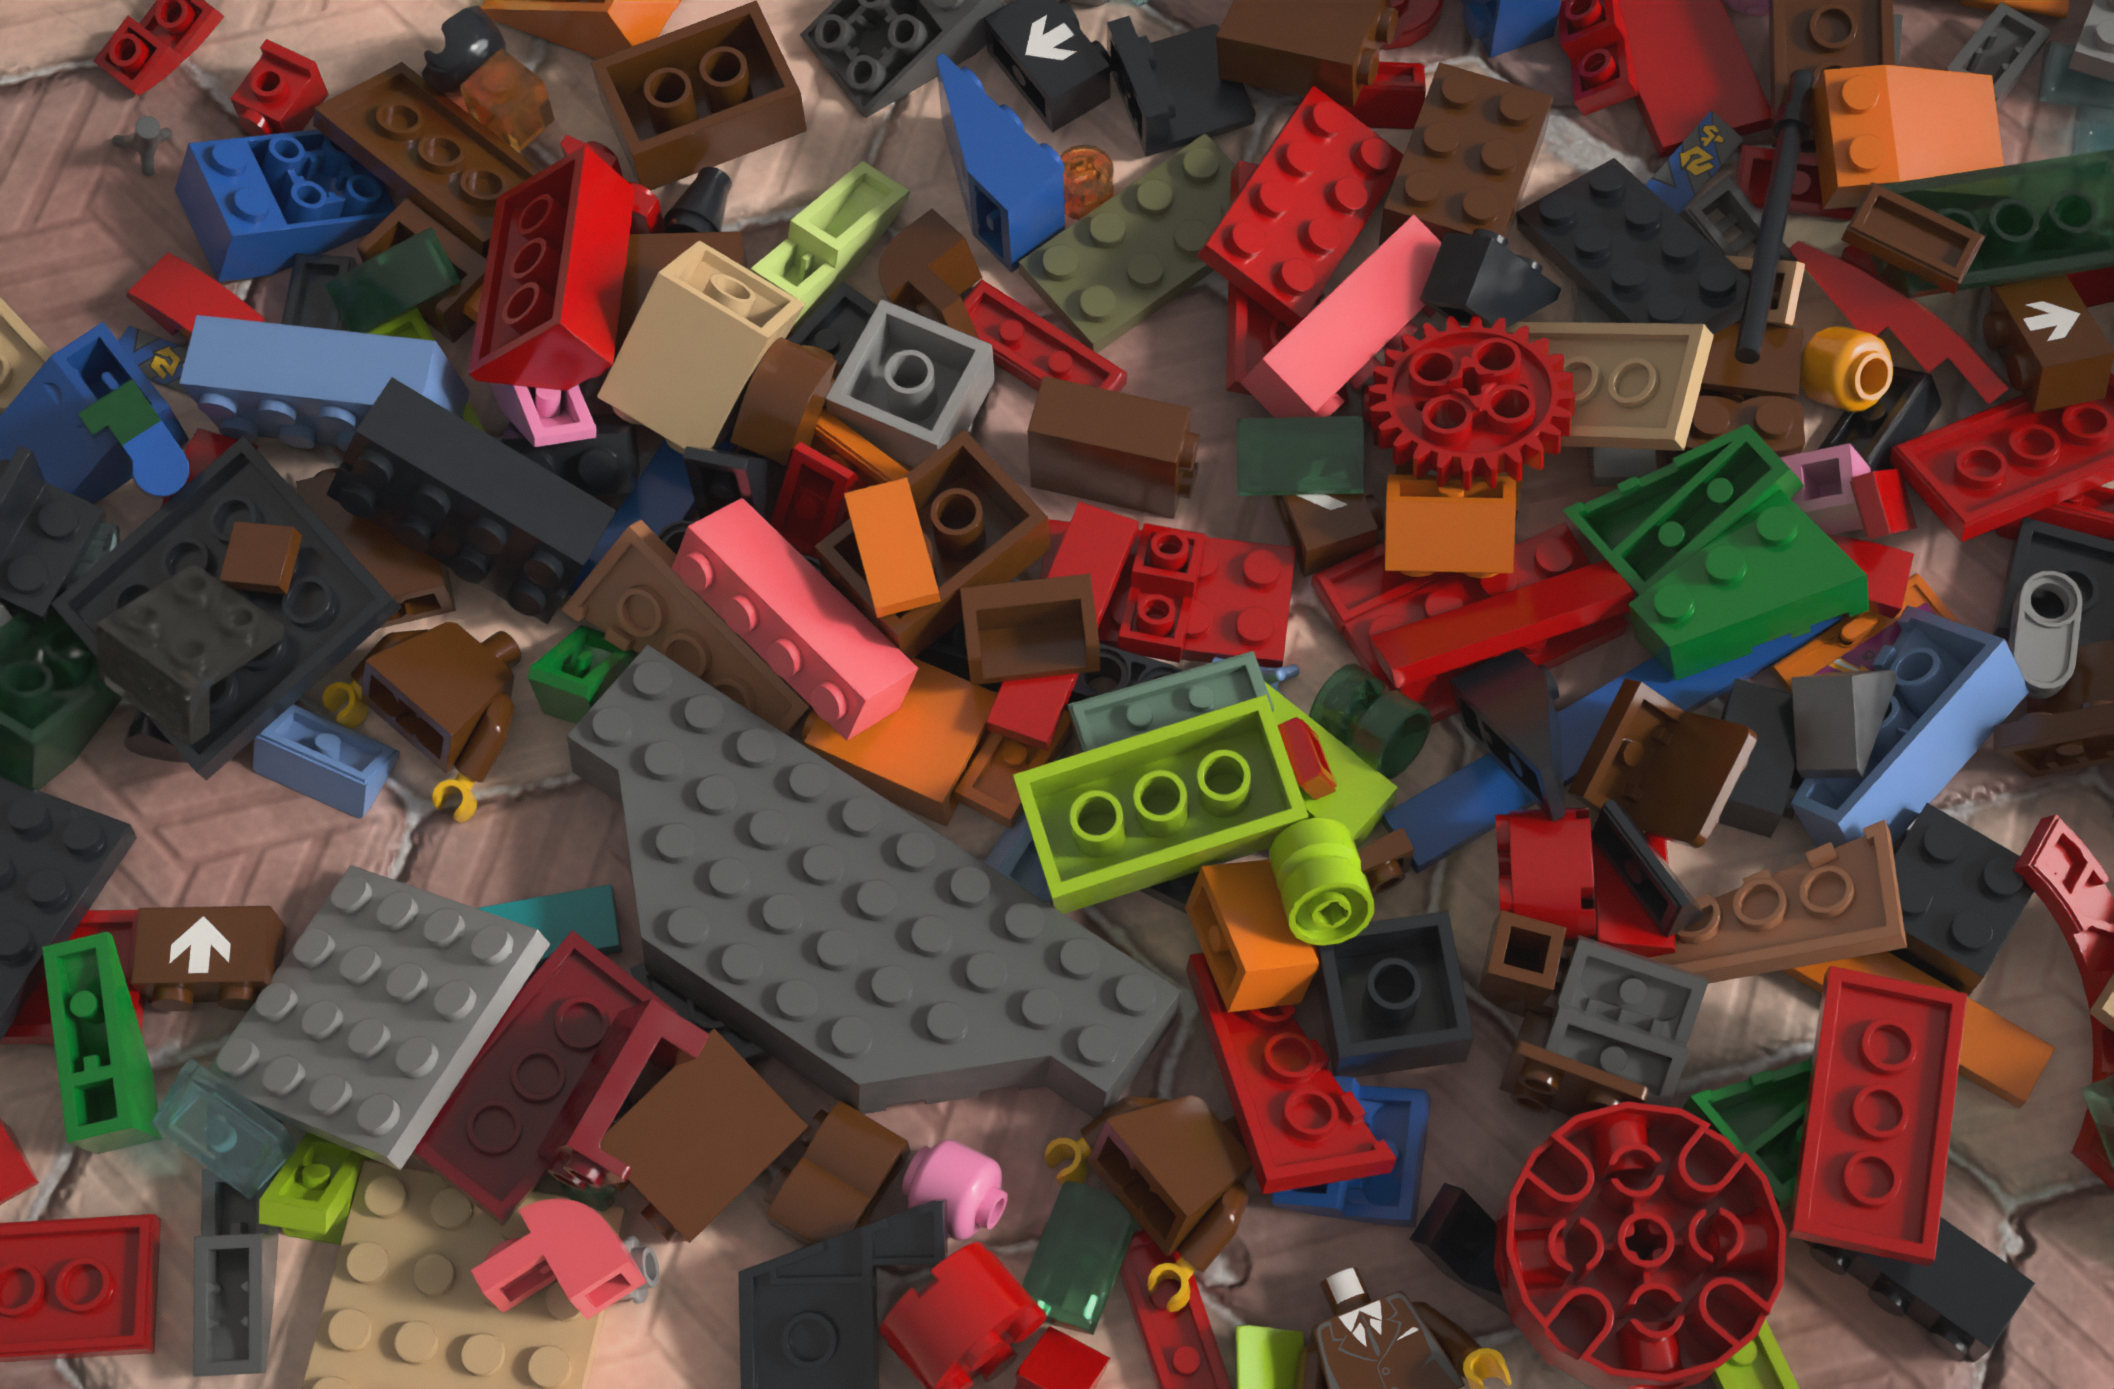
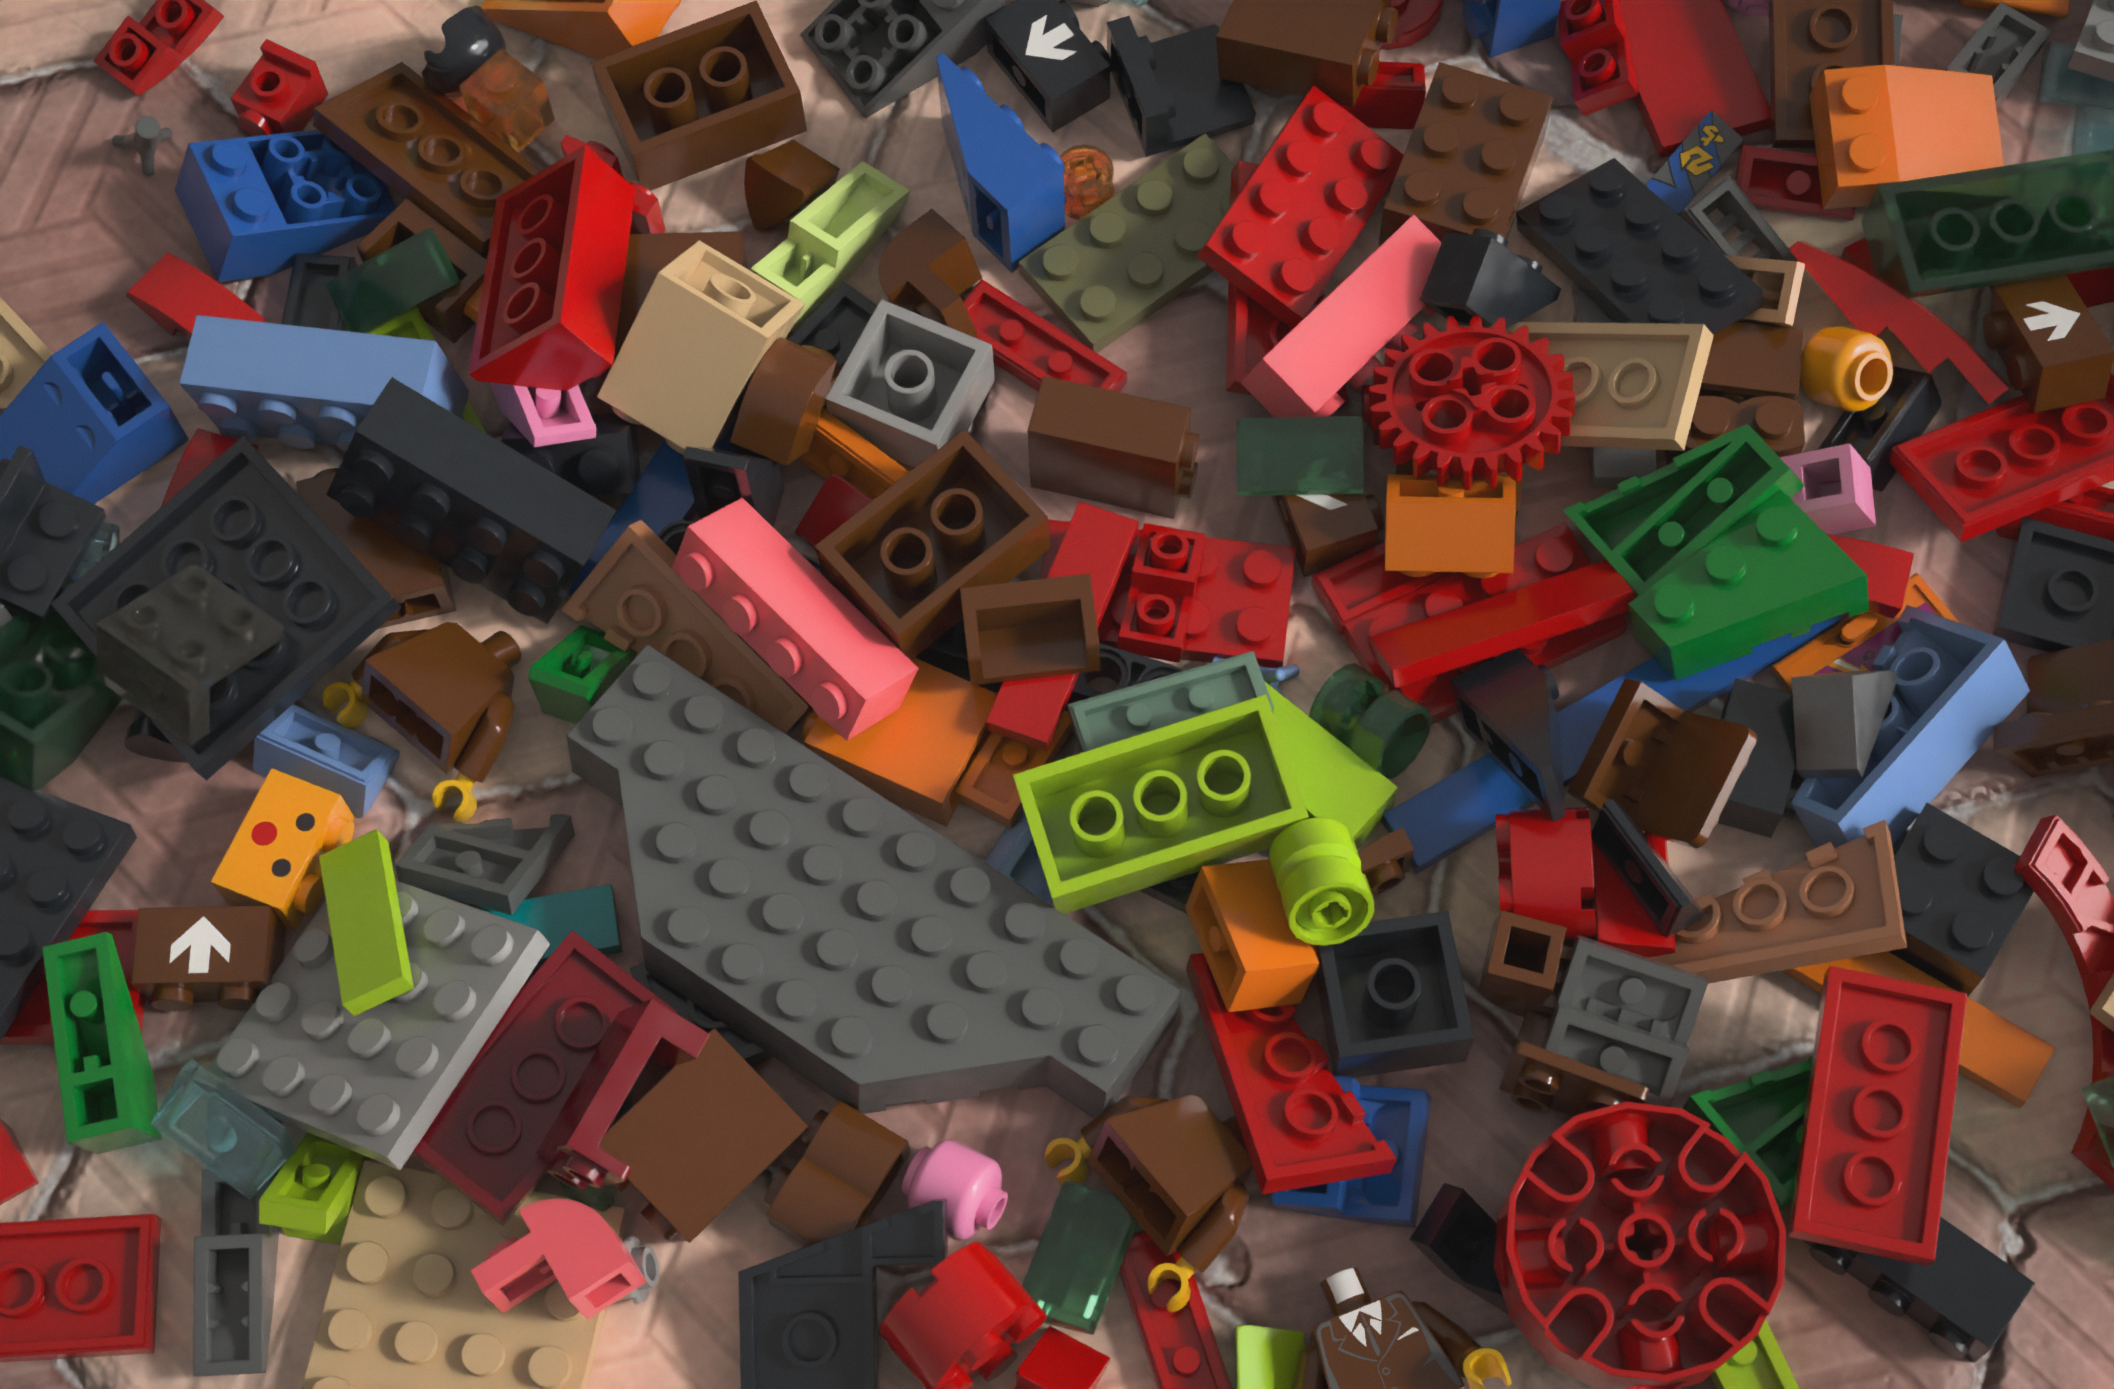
(155, 356): sticker -> none
(156, 457): leg -> none
(261, 557): reddish brown tile -> none
(280, 845): none -> light orange brick
(365, 923): none -> lime tile
(484, 861): none -> dark grey wing
(701, 205): black cone -> none
(783, 181): none -> reddish brown tile
(812, 498): red slope -> none
(892, 547): orange tile -> none
(1307, 758): red tile -> none
(1791, 128): black bar -> none
(1883, 503): red tile -> none
(1913, 238): reddish brown tile -> none
(2045, 646): light grey piece -> none

